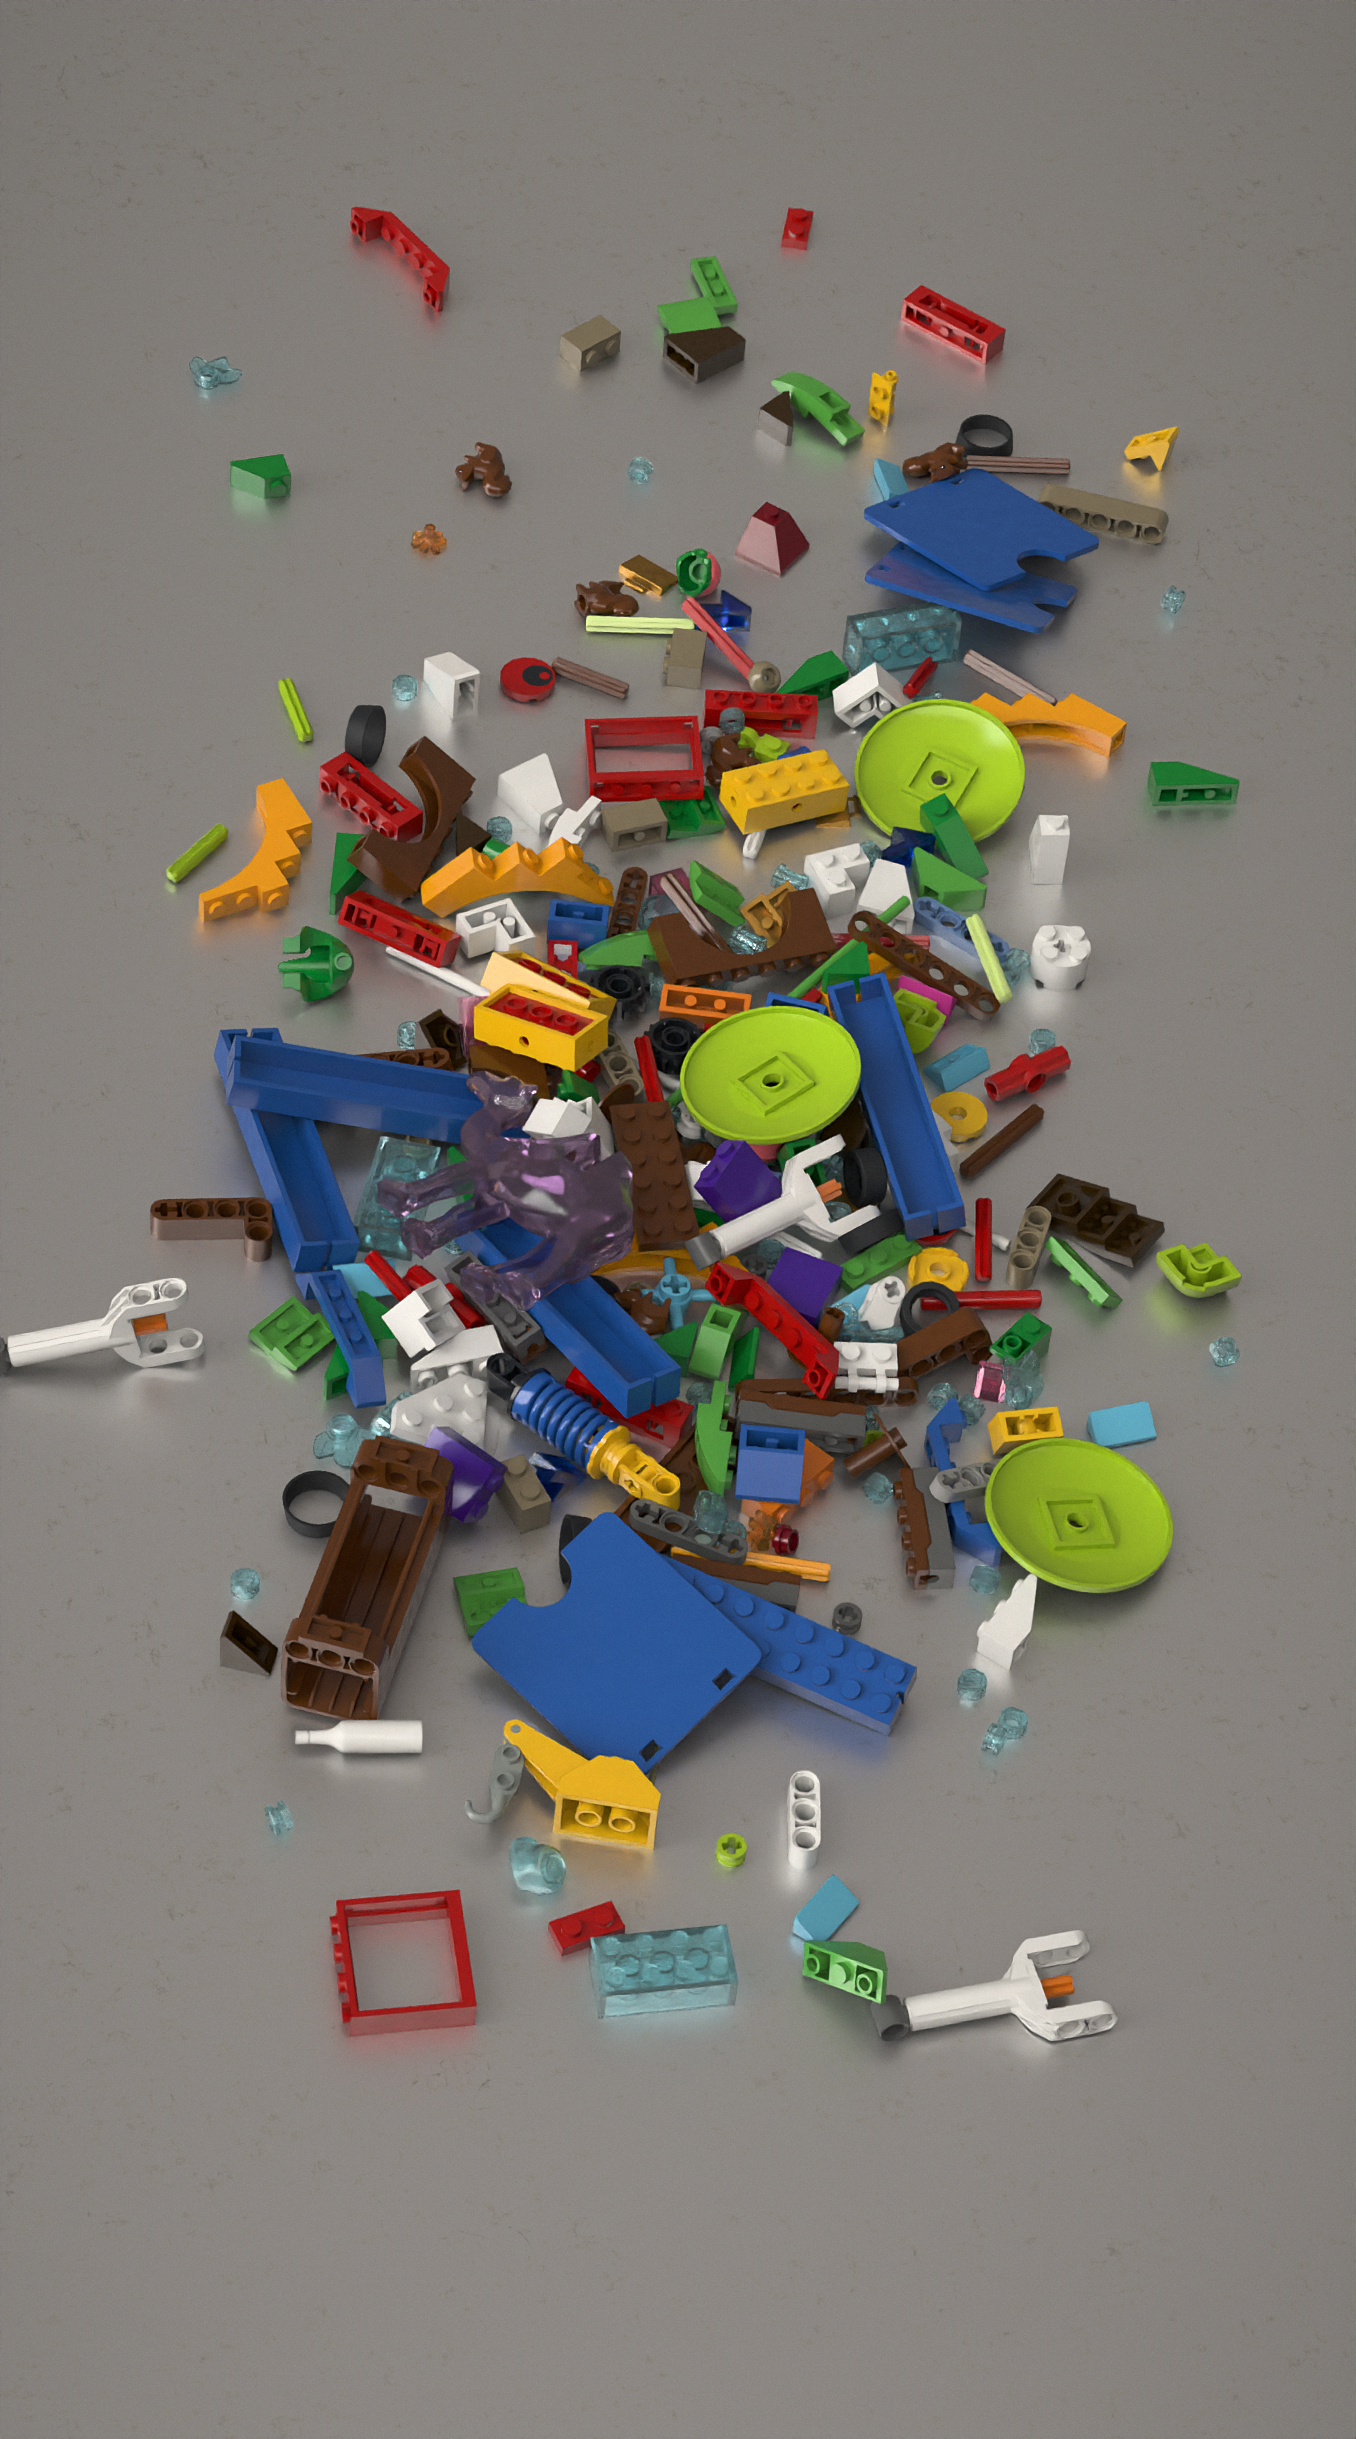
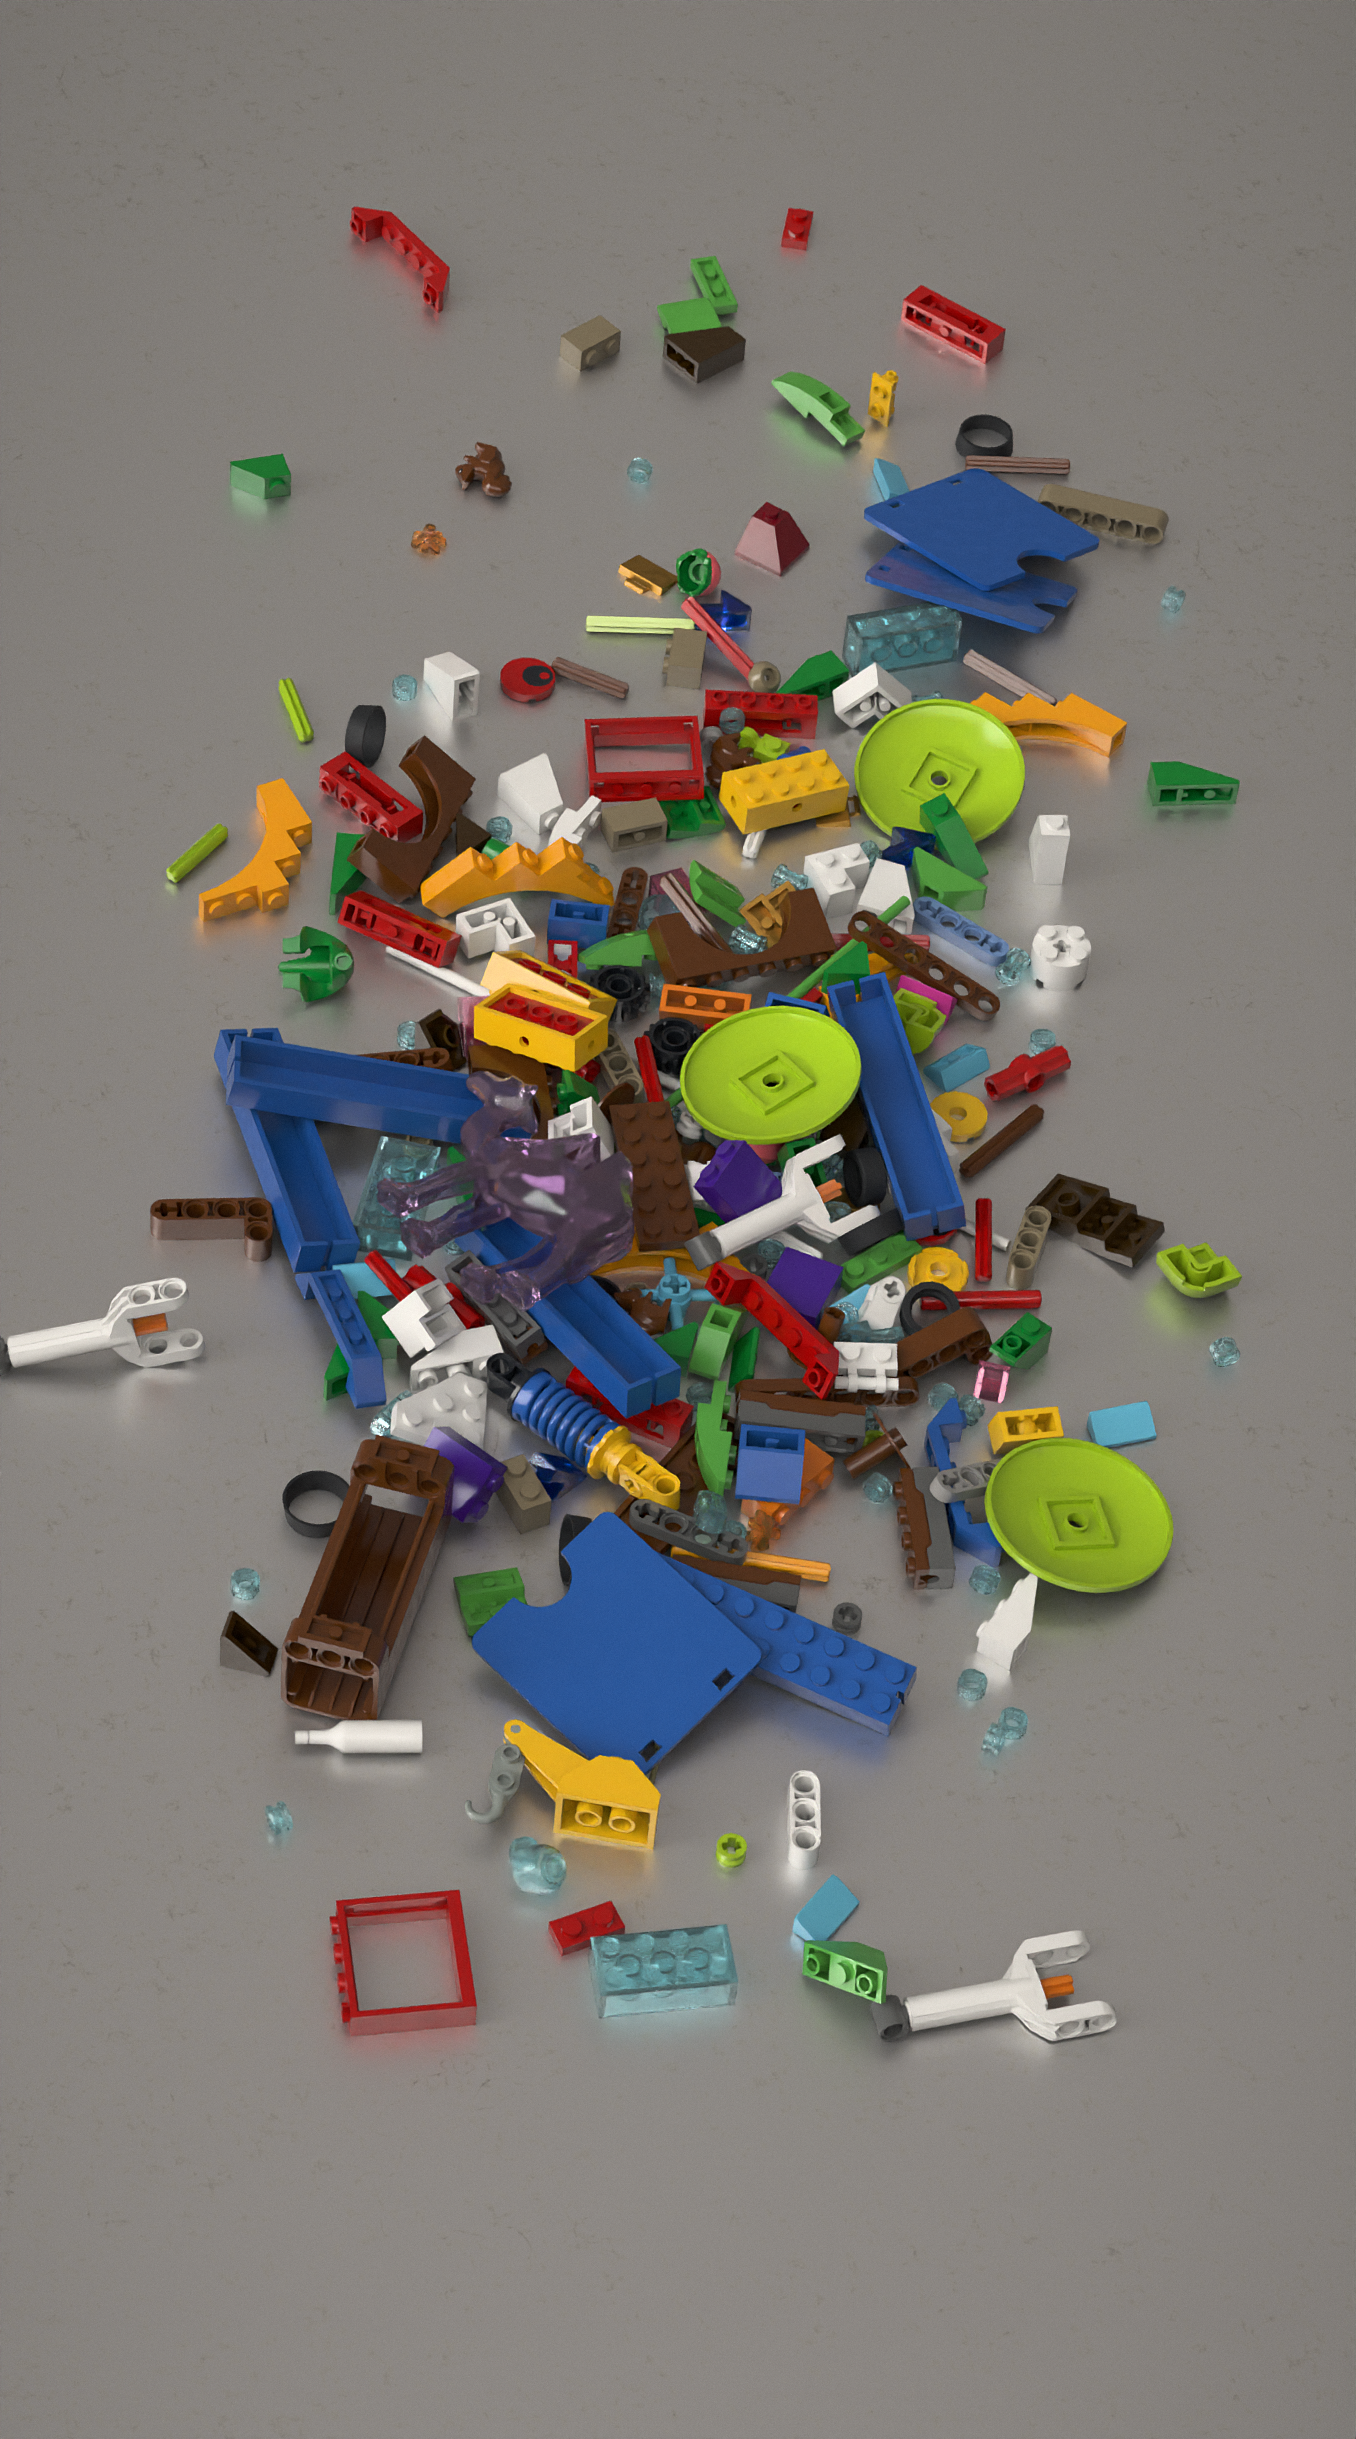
(213, 373): clear light blue plate -> none
(292, 1334): bright green slope -> none
(341, 1440): clear light blue plate -> none
(556, 1119): white brick -> none
(605, 599): reddish brown animal -> none
(777, 419): dark brown slope -> none
(785, 1540): dark red plate -> none
(920, 677): red axle -> none
(941, 462): reddish brown animal -> none
(989, 959): yellowish green axle -> none
(1022, 1380): clear light blue plate -> none
(1082, 1274): bright green plate -> none
(1154, 444): yellow slope -> none

